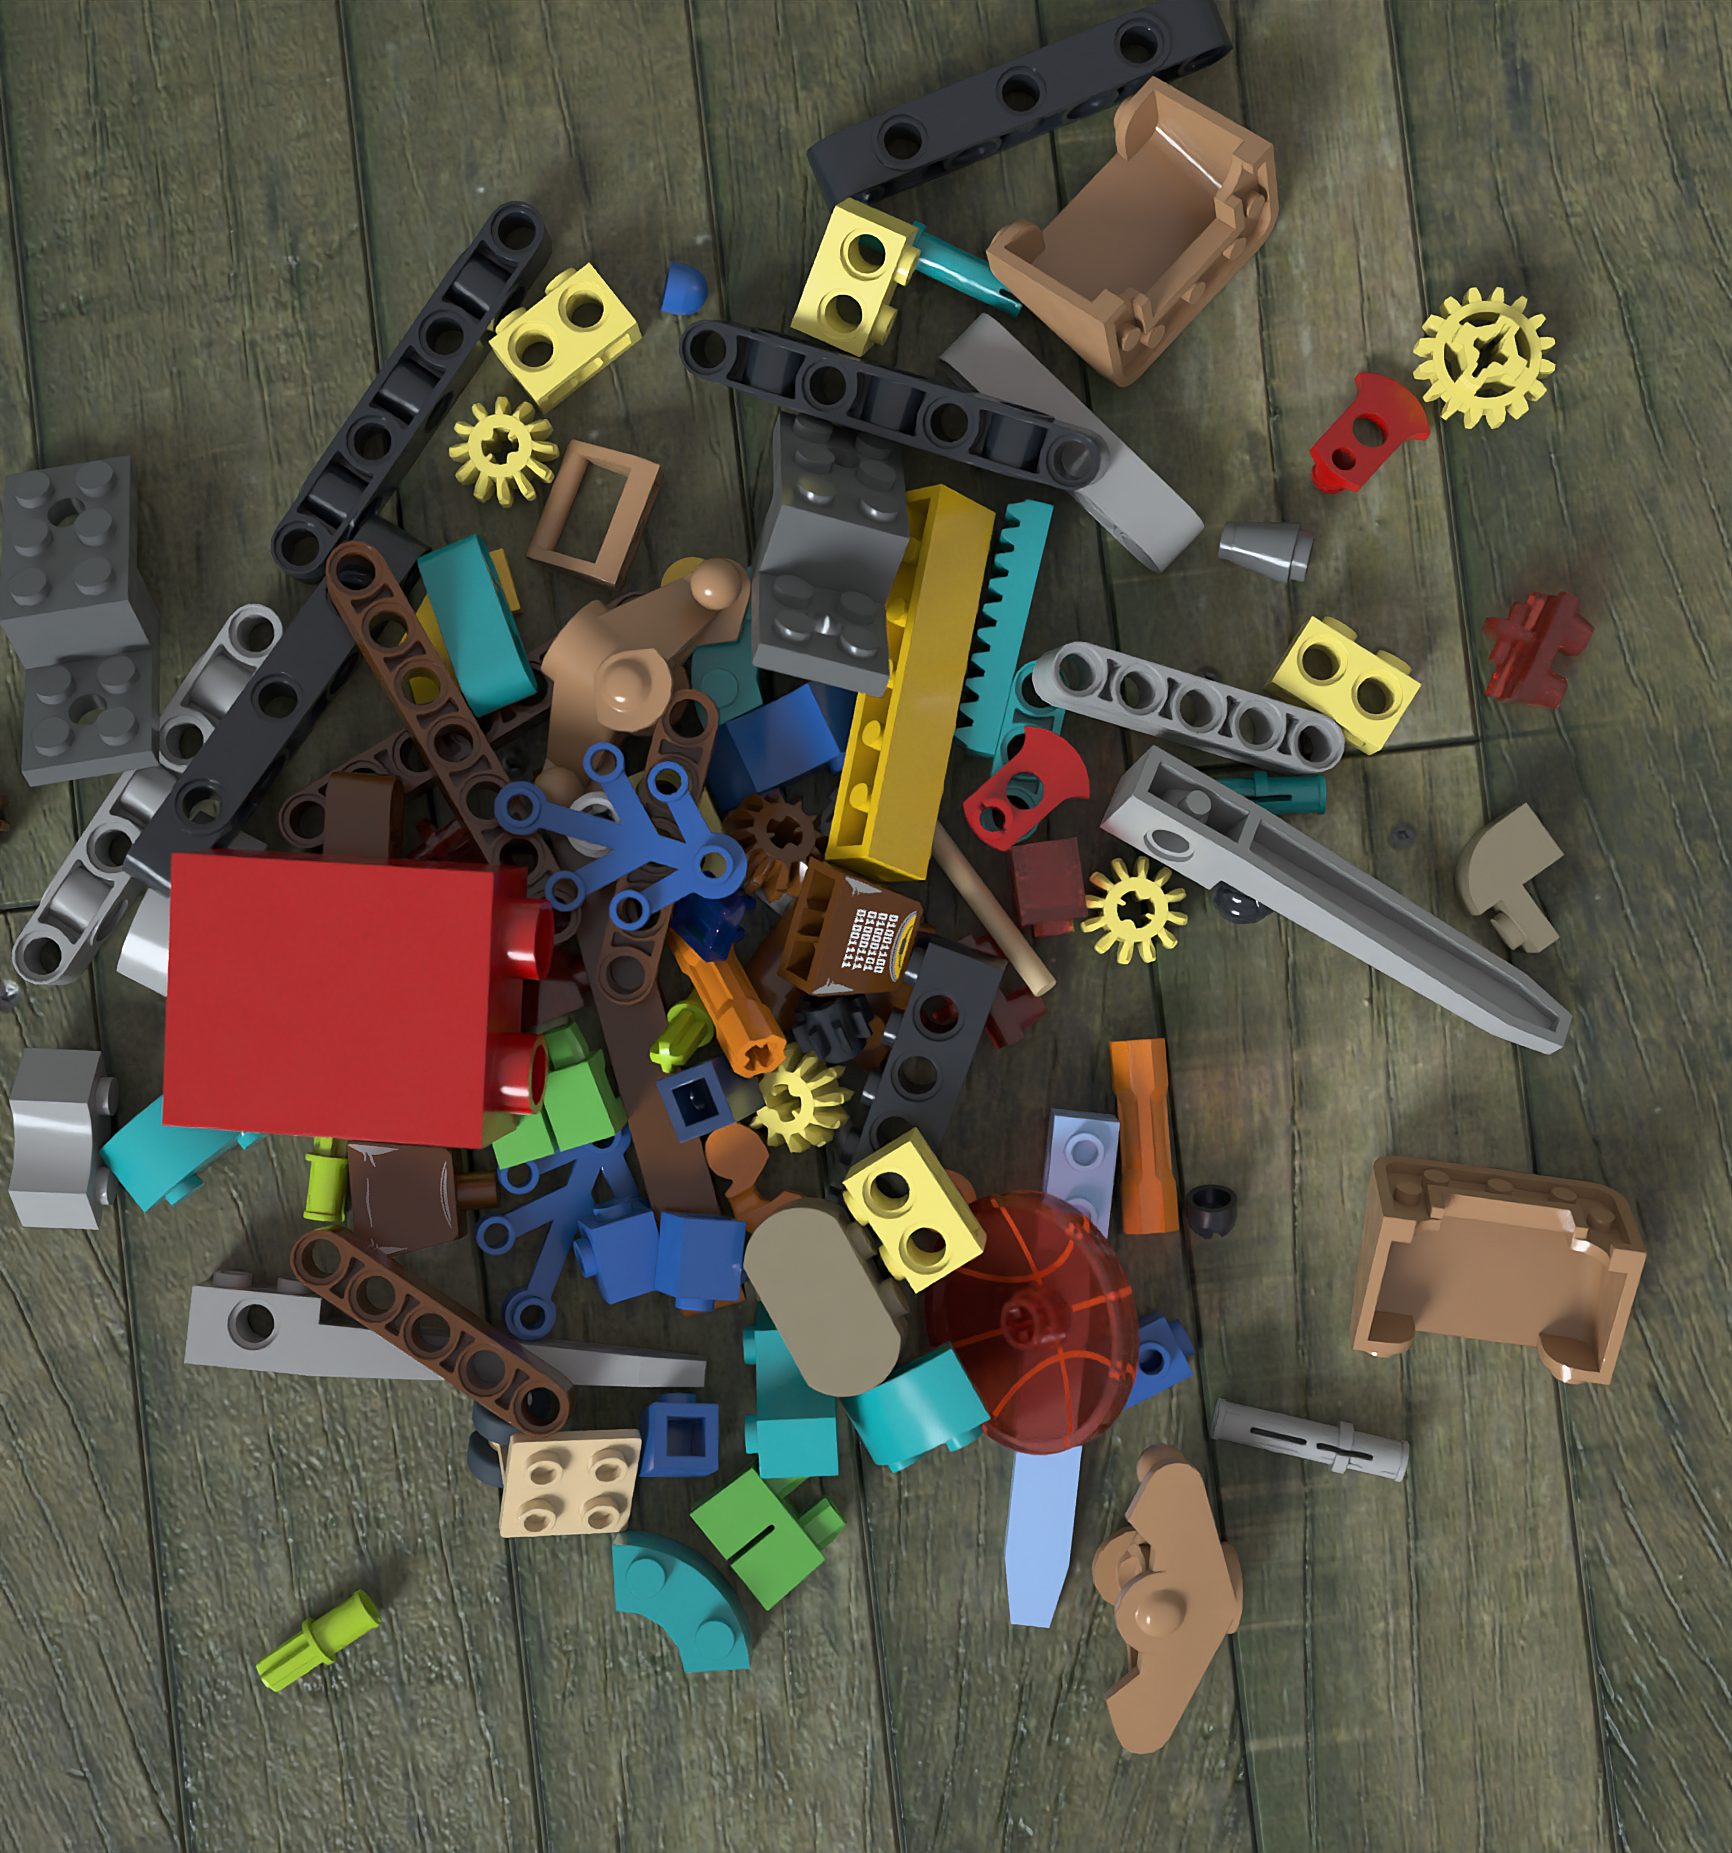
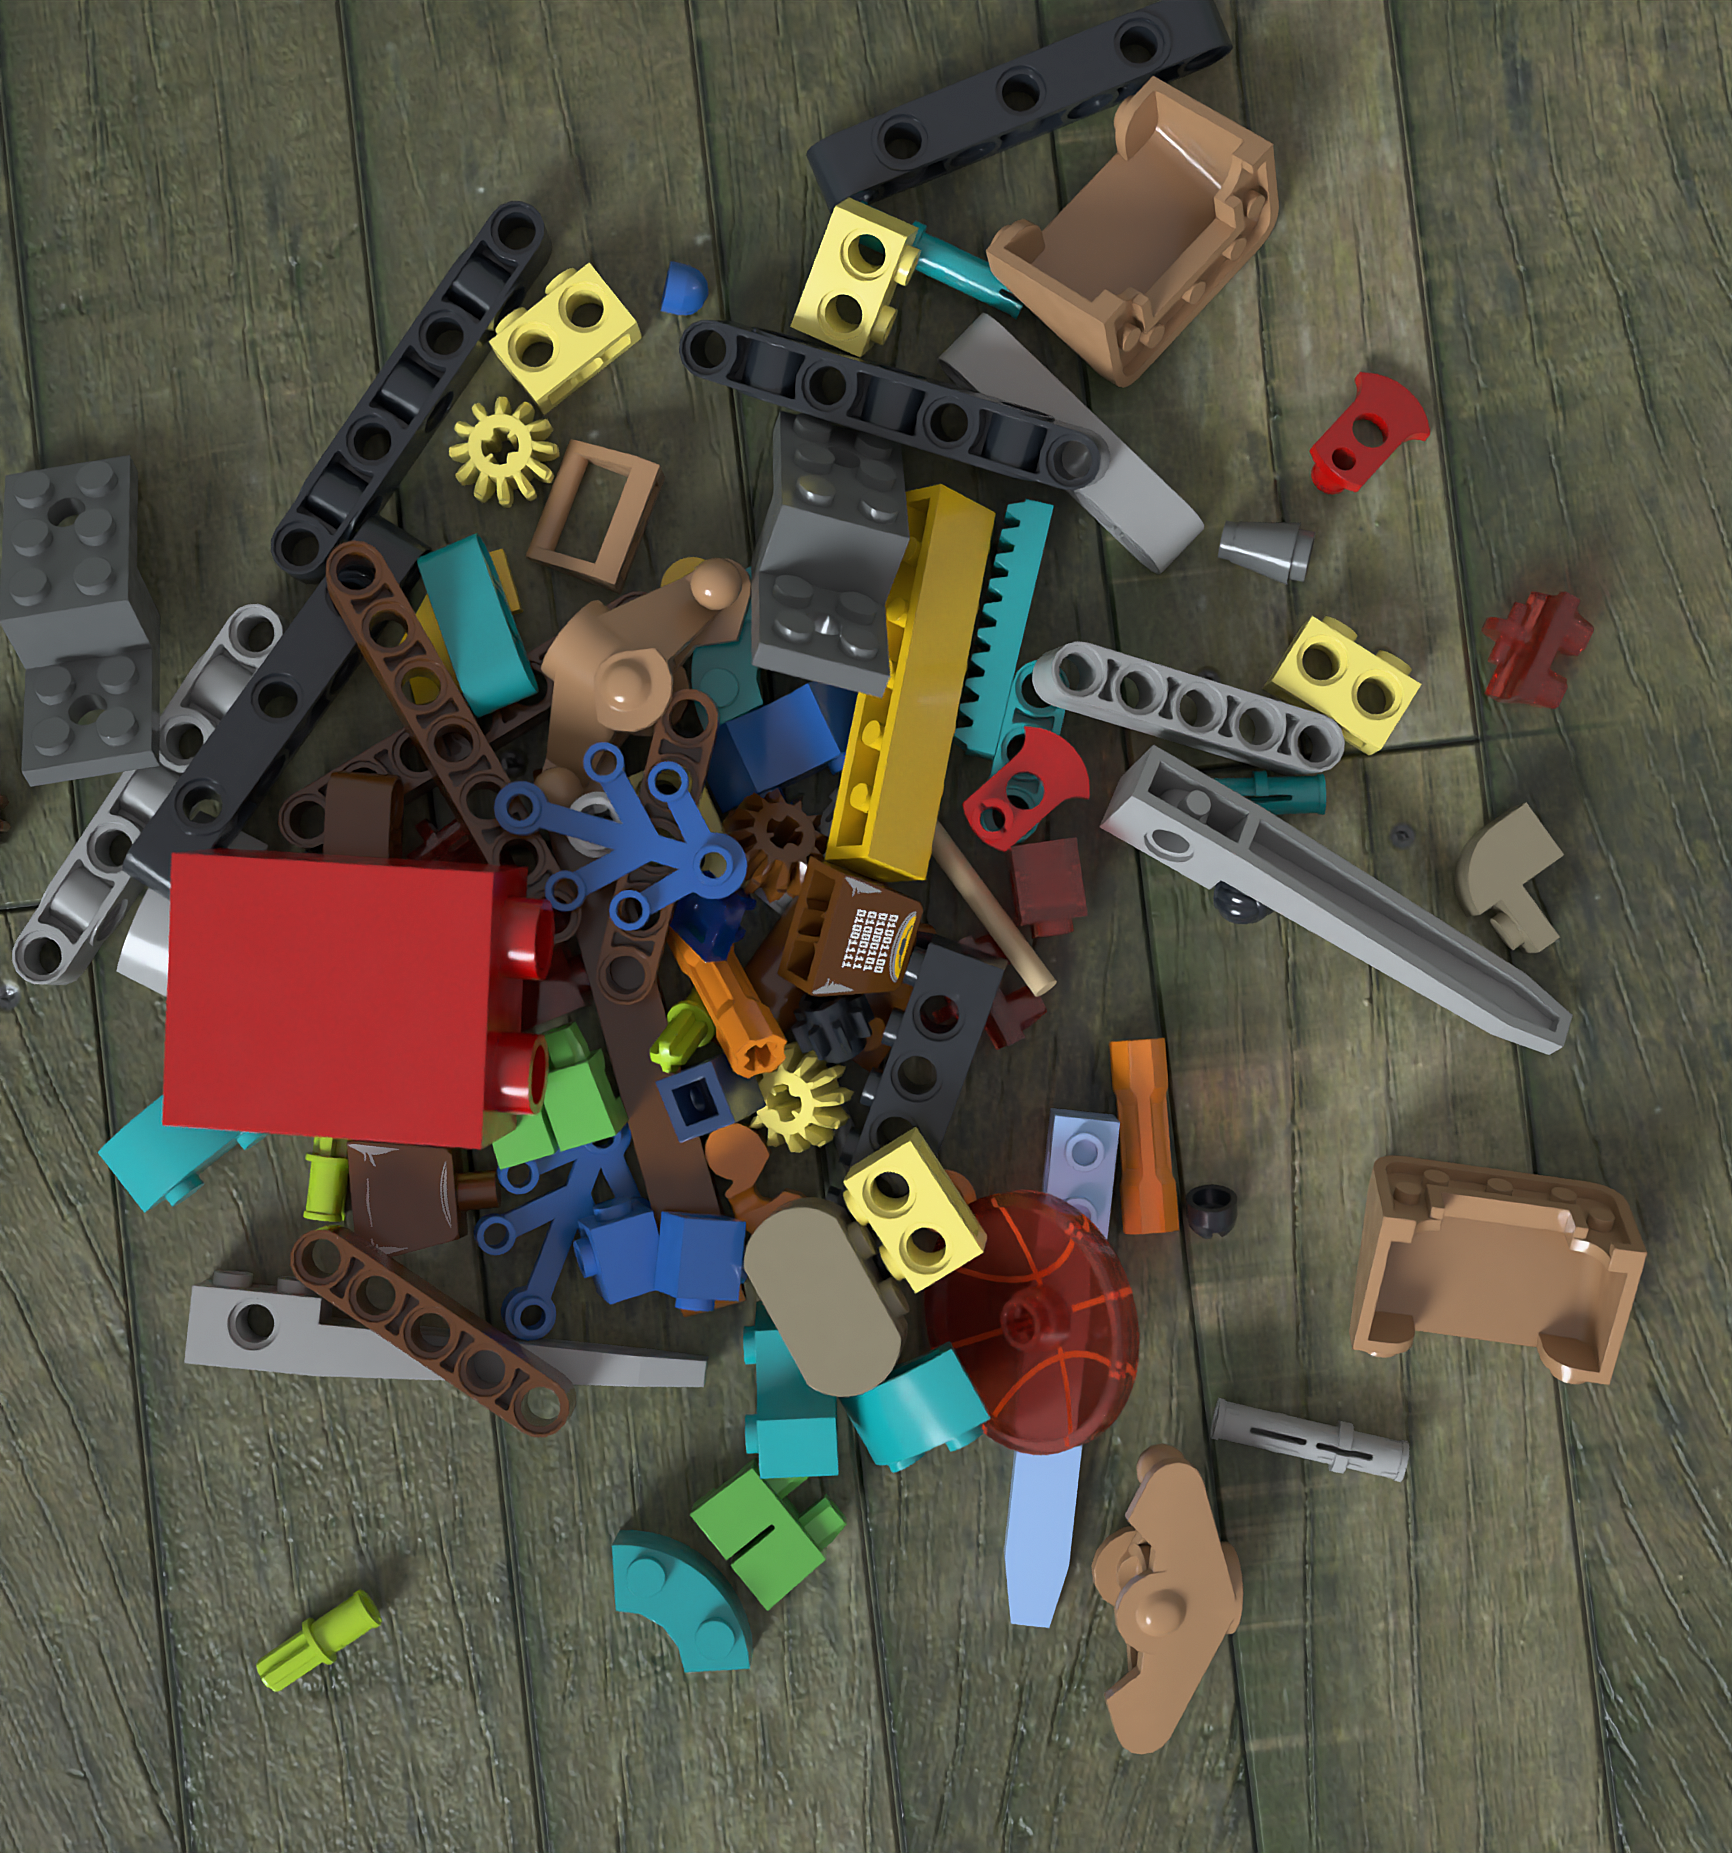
(60, 1124): light grey brick -> none
(556, 1481): tan plate -> none
(678, 1437): blue brick -> none
(1140, 890): light yellow gear -> none
(1161, 1357): blue brick -> none
(1506, 368): light yellow gear -> none

